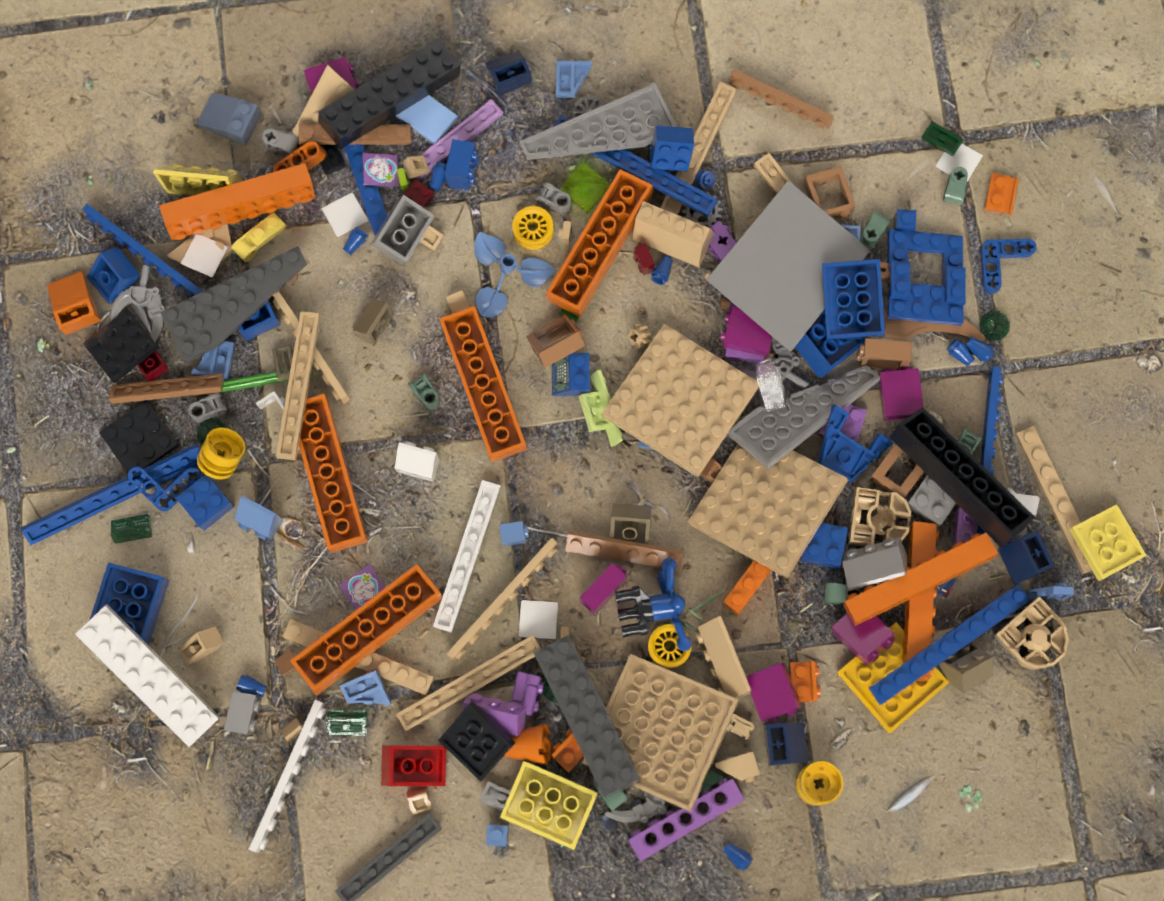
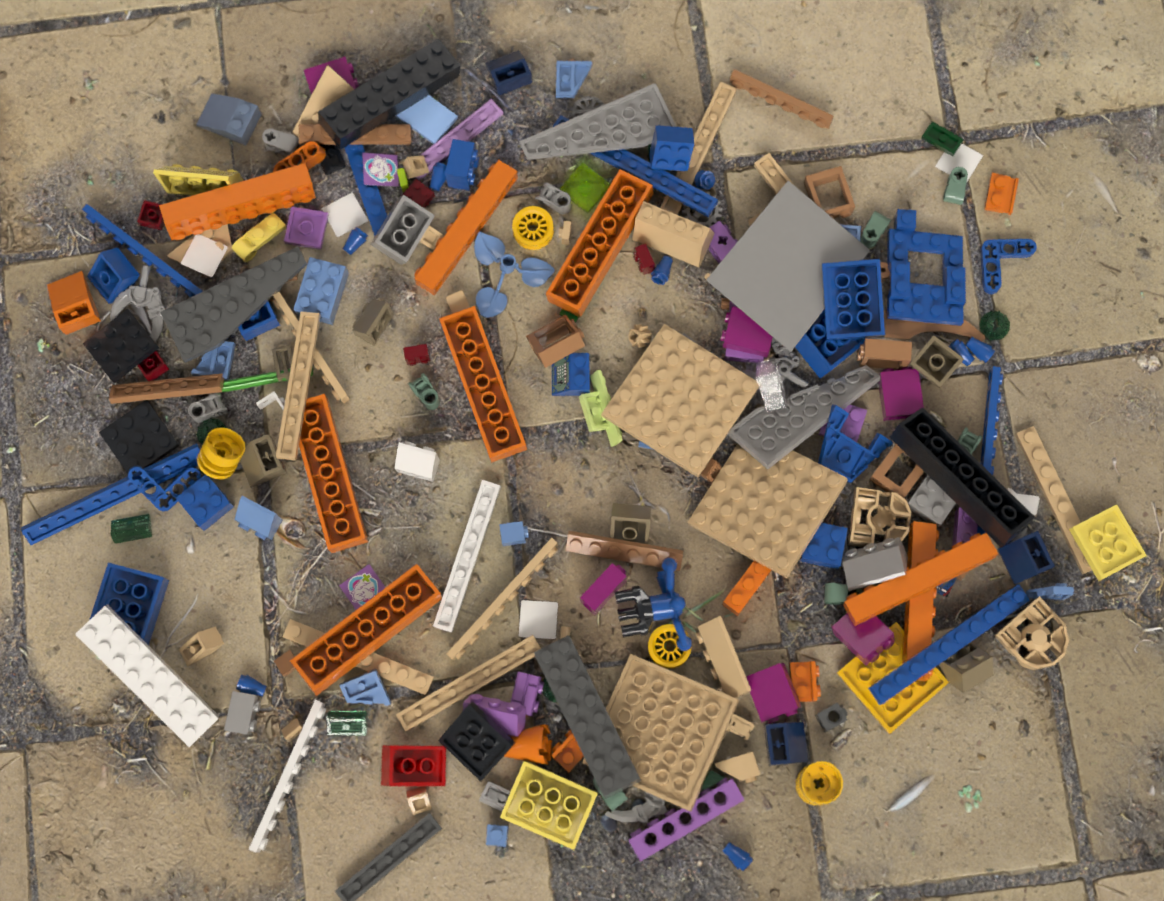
(151, 216): none -> dark red piece
(261, 462): none -> dark tan slope
(306, 228): none -> medium lavender plate
(321, 289): none -> medium blue brick
(416, 354): none -> dark red piece
(466, 227): none -> orange brick
(825, 723): none -> dark grey brick
(936, 361): none -> dark tan slope

